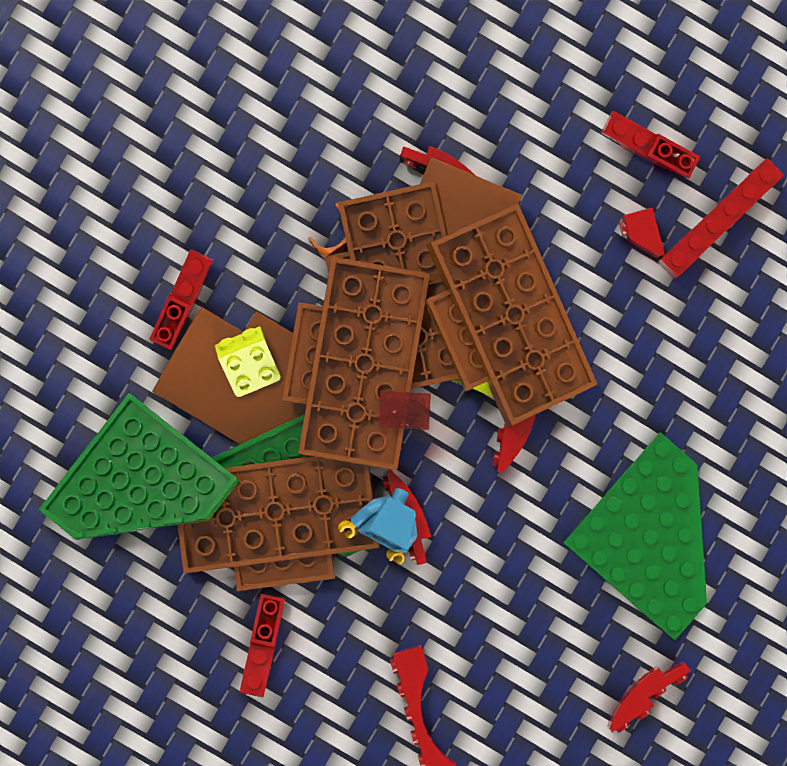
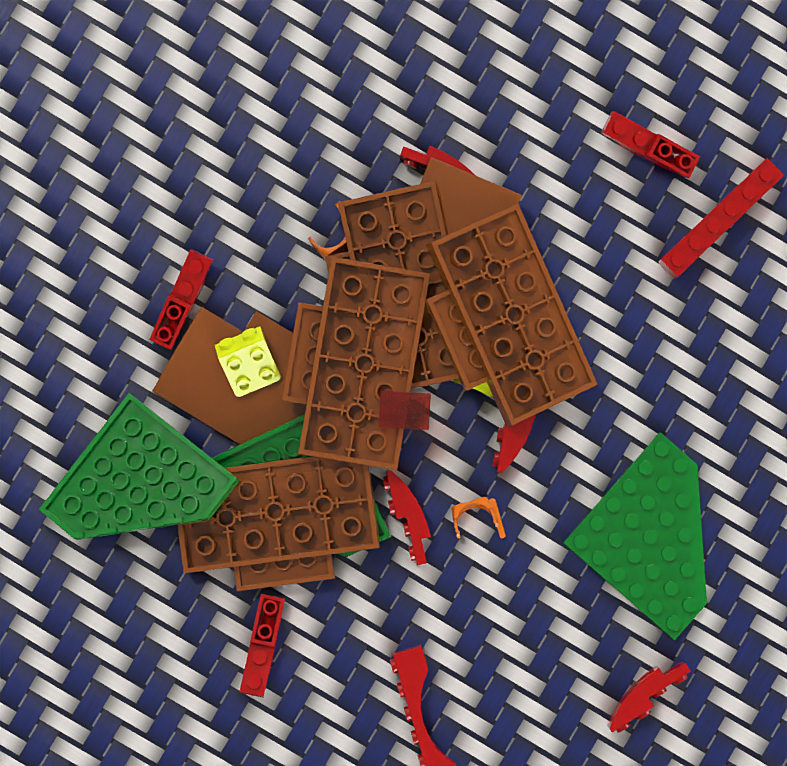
(387, 523): dark azure torso -> none
(484, 503): none -> orange helmet
(642, 231): red slope -> none

